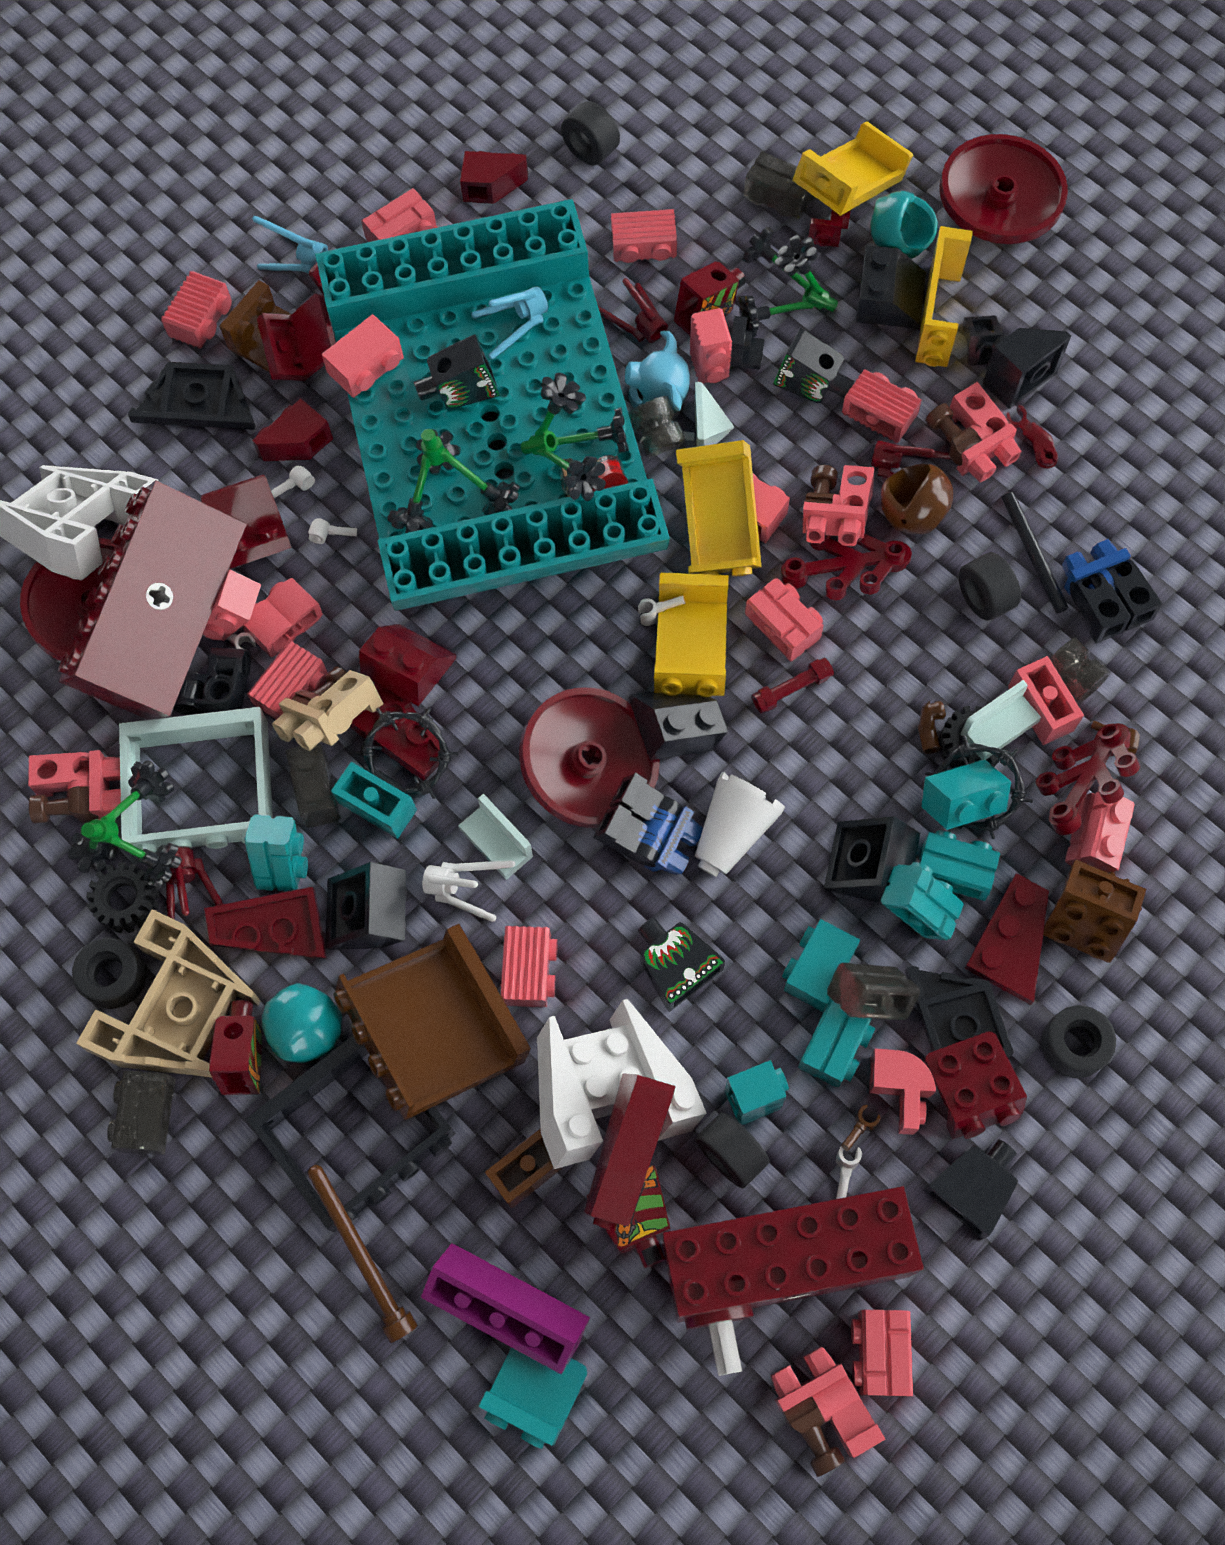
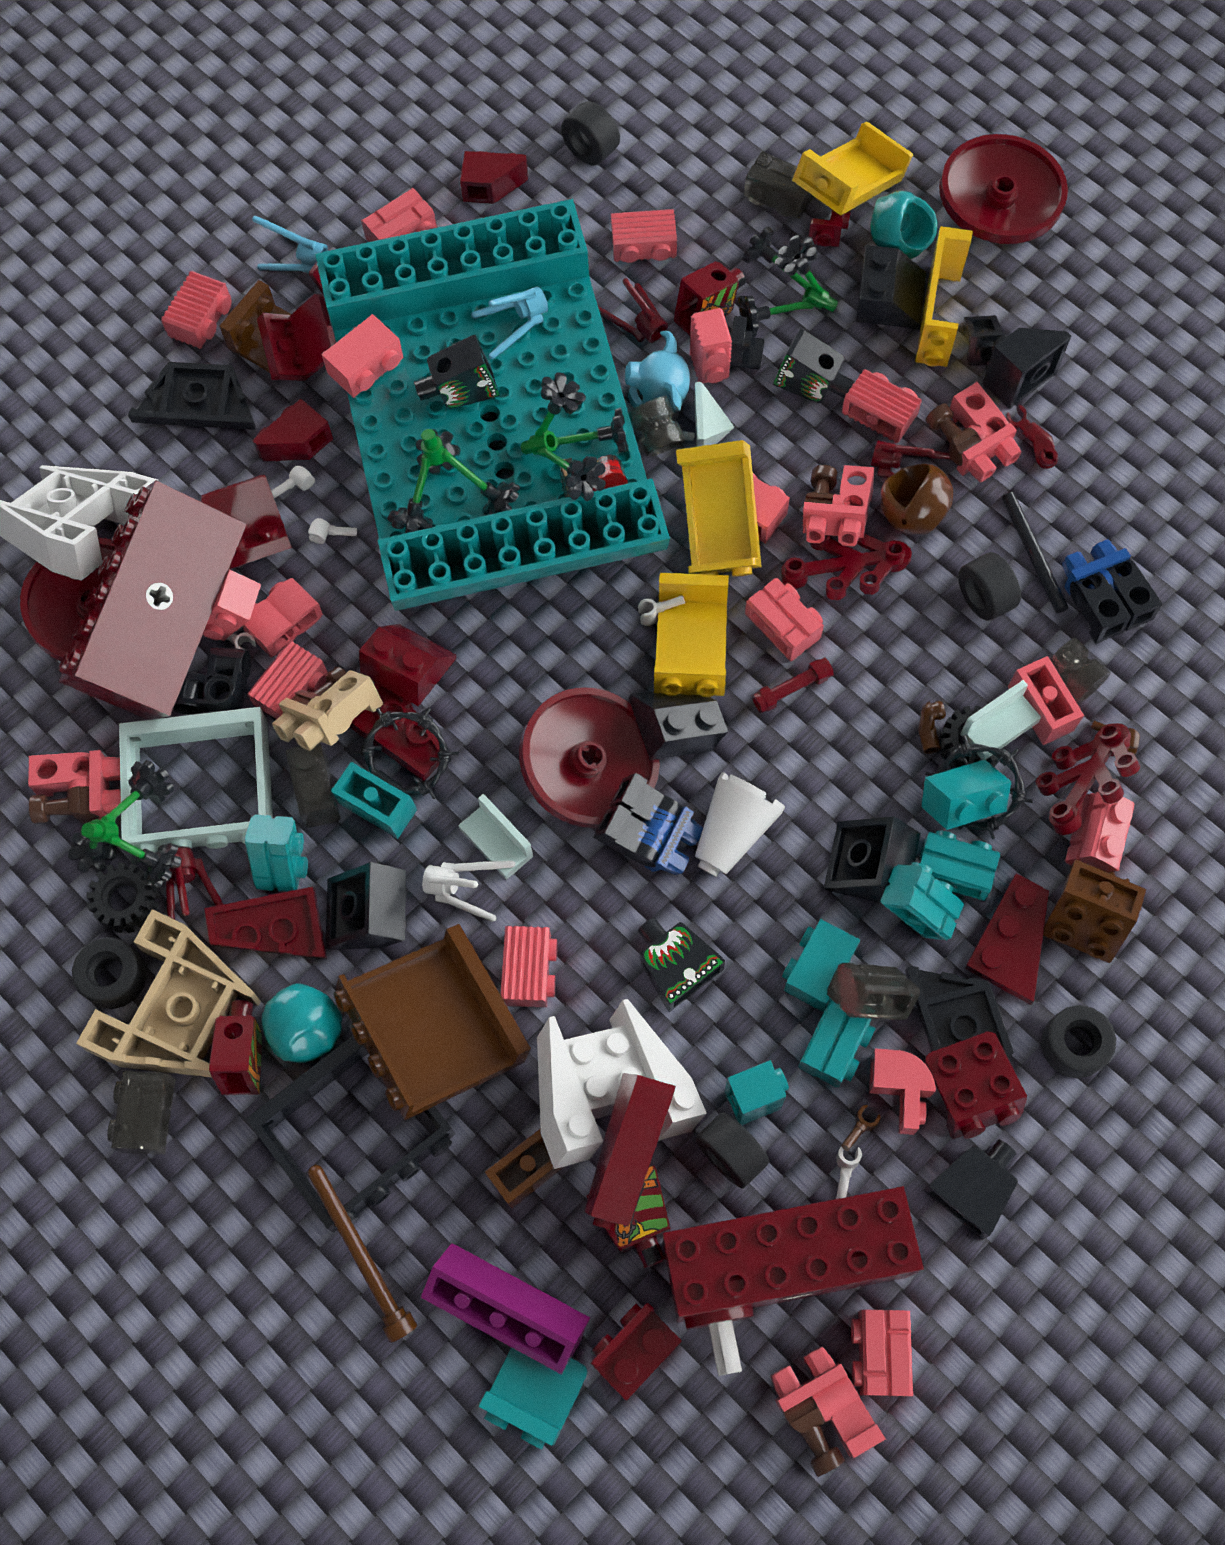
(635, 1350): none -> dark red bracket

